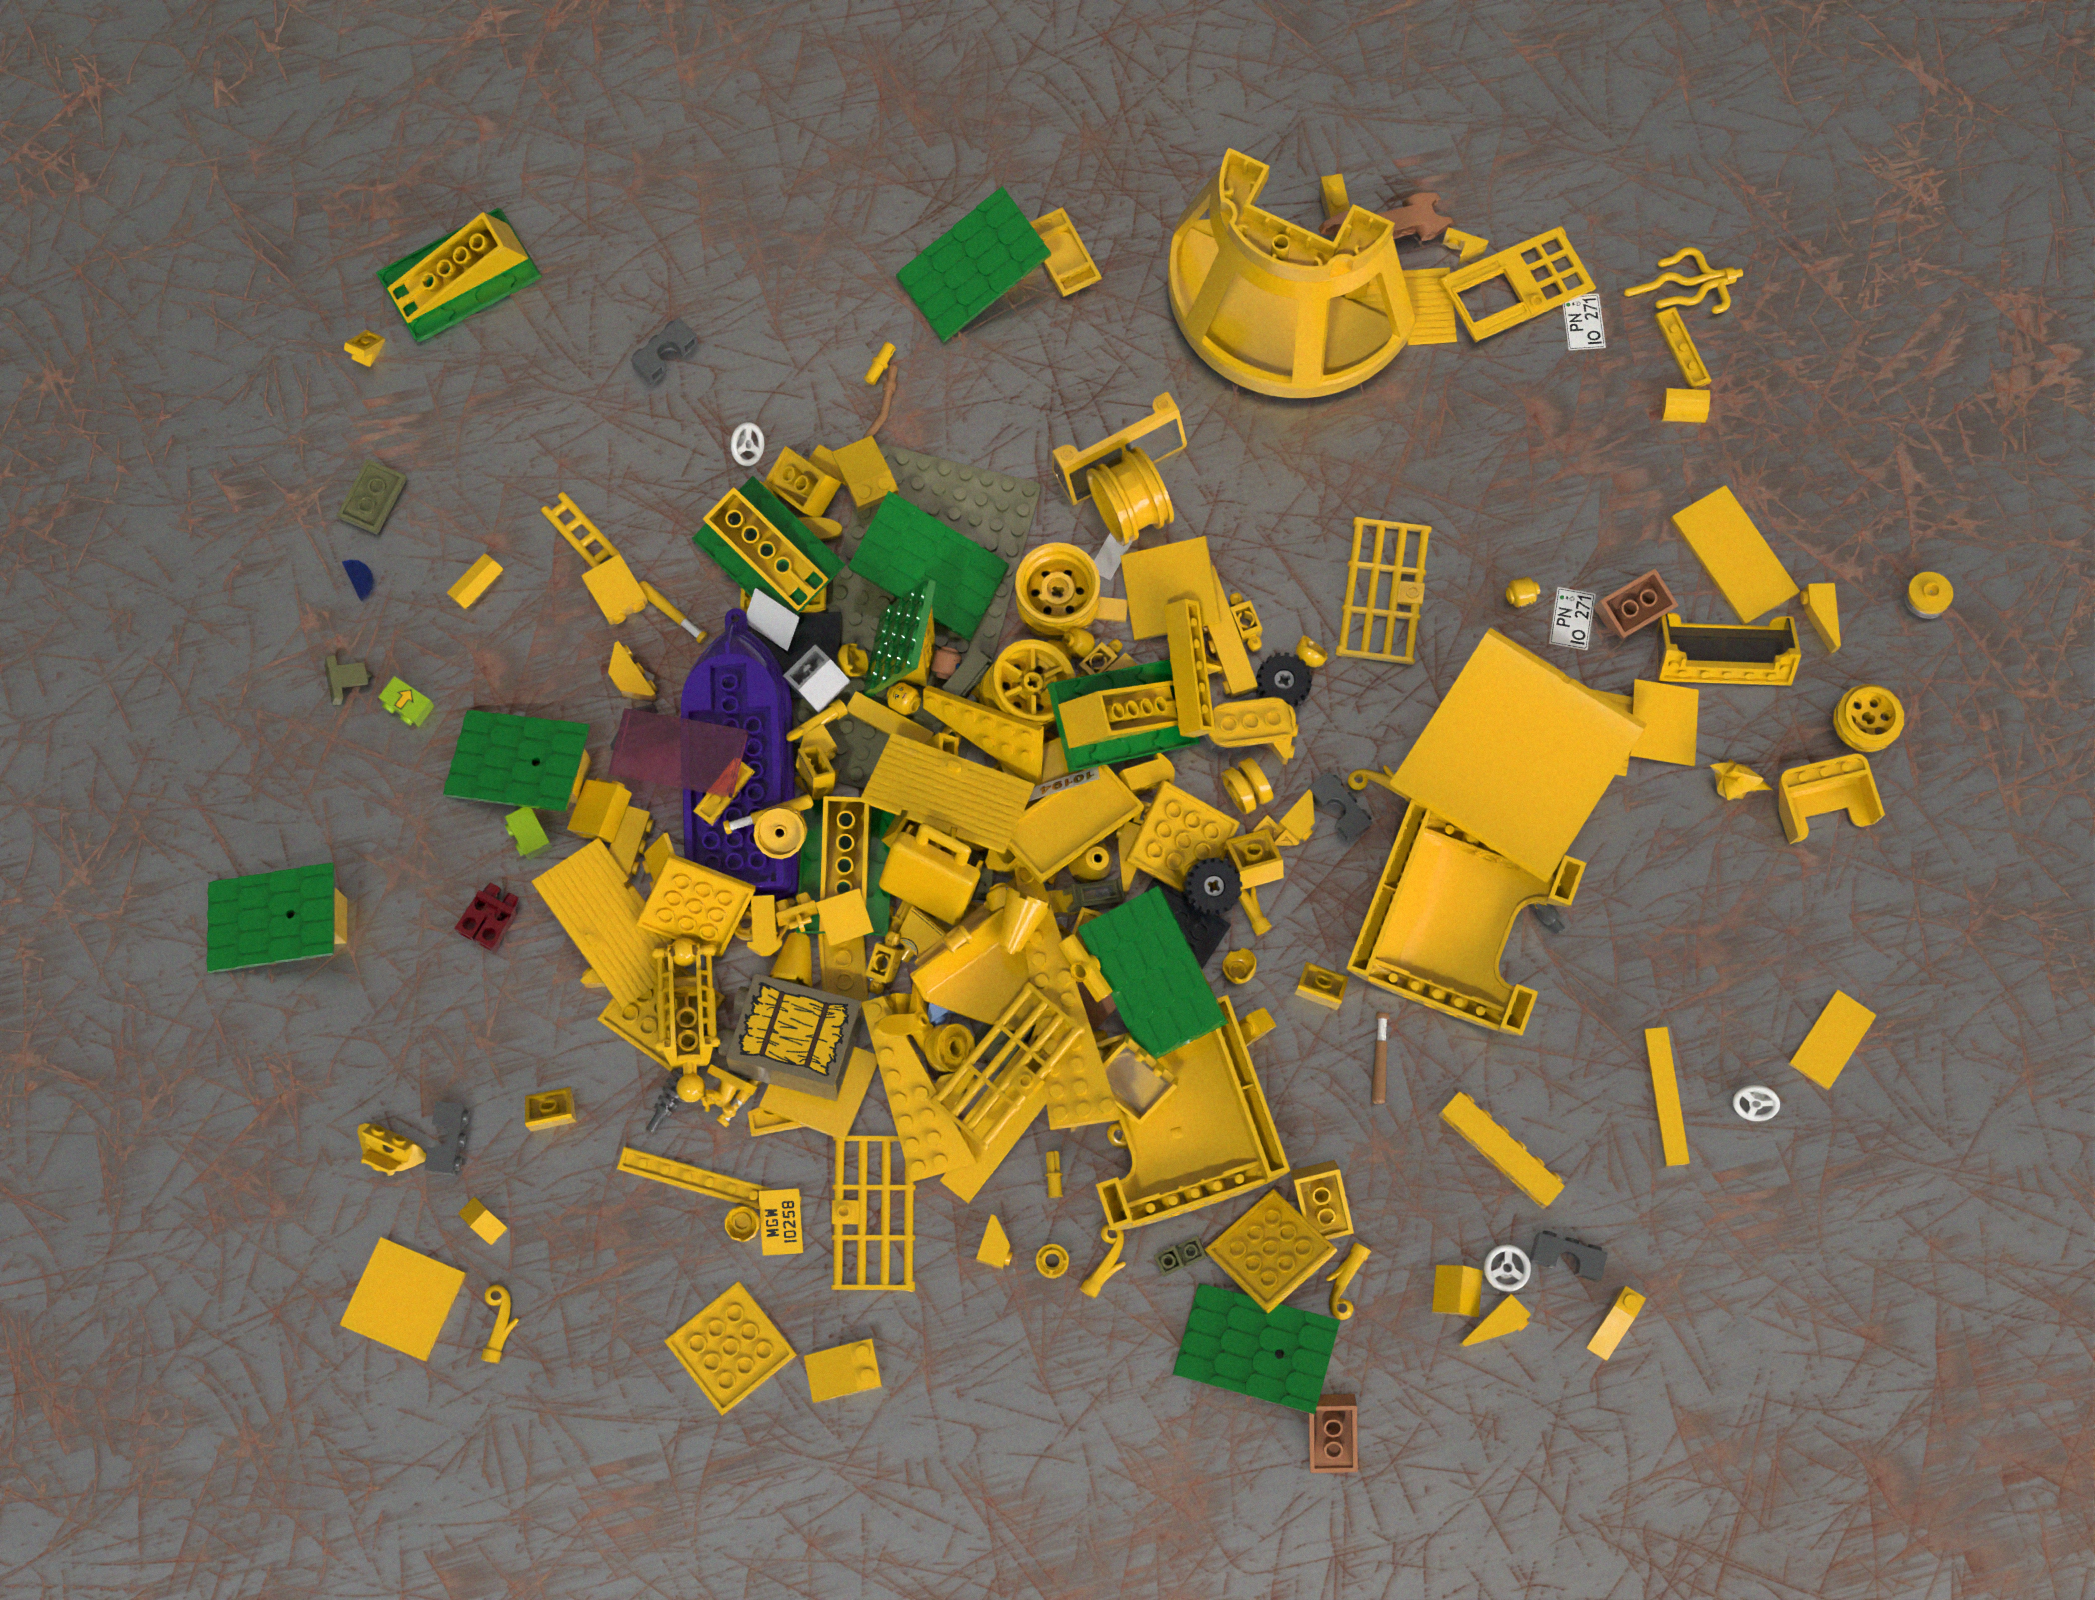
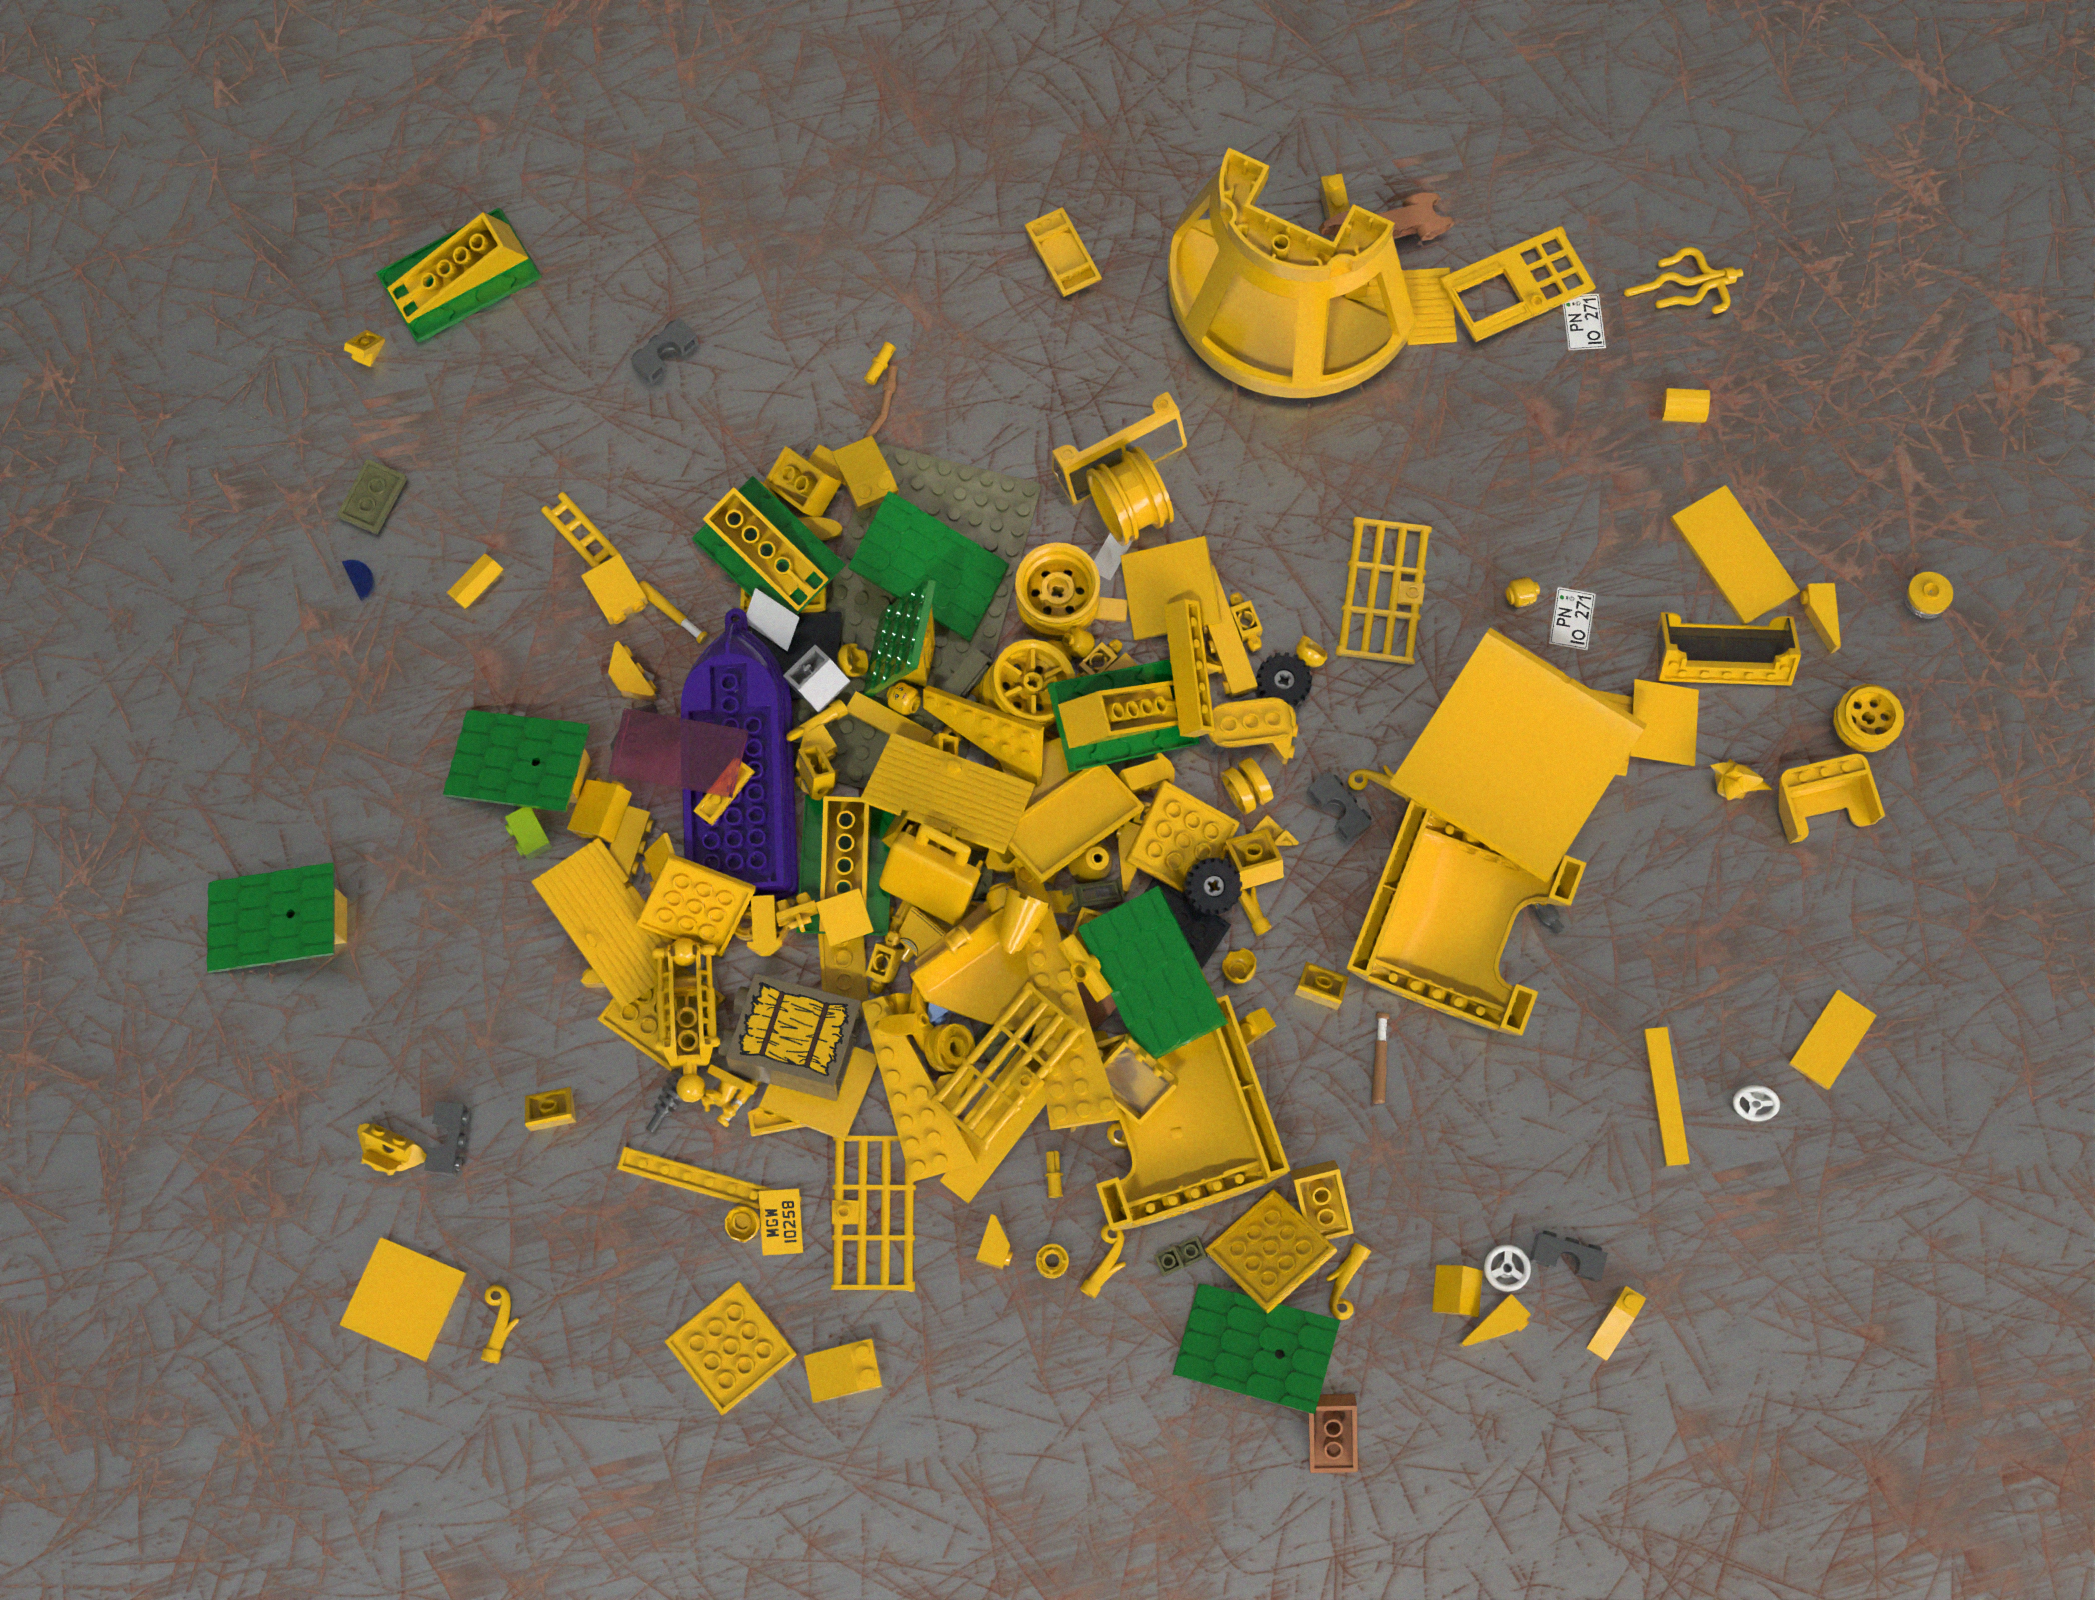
(344, 676): olive piece -> none
(406, 702): lime brick -> none
(482, 1221): yellow slope -> none
(488, 918): dark red hips -> none
(744, 443): white piece -> none
(790, 822): yellow wheel -> none
(794, 961): yellow cone -> none
(800, 803): yellow piece -> none
(945, 662): nougat head -> none
(973, 264): green piece -> none
(1065, 783): white sticker -> none
(1300, 818): yellow slope -> none
(1469, 244): yellow slope -> none
(1501, 1150): yellow brick -> none
(1636, 604): nougat slope -> none
(1682, 348): yellow tile -> none

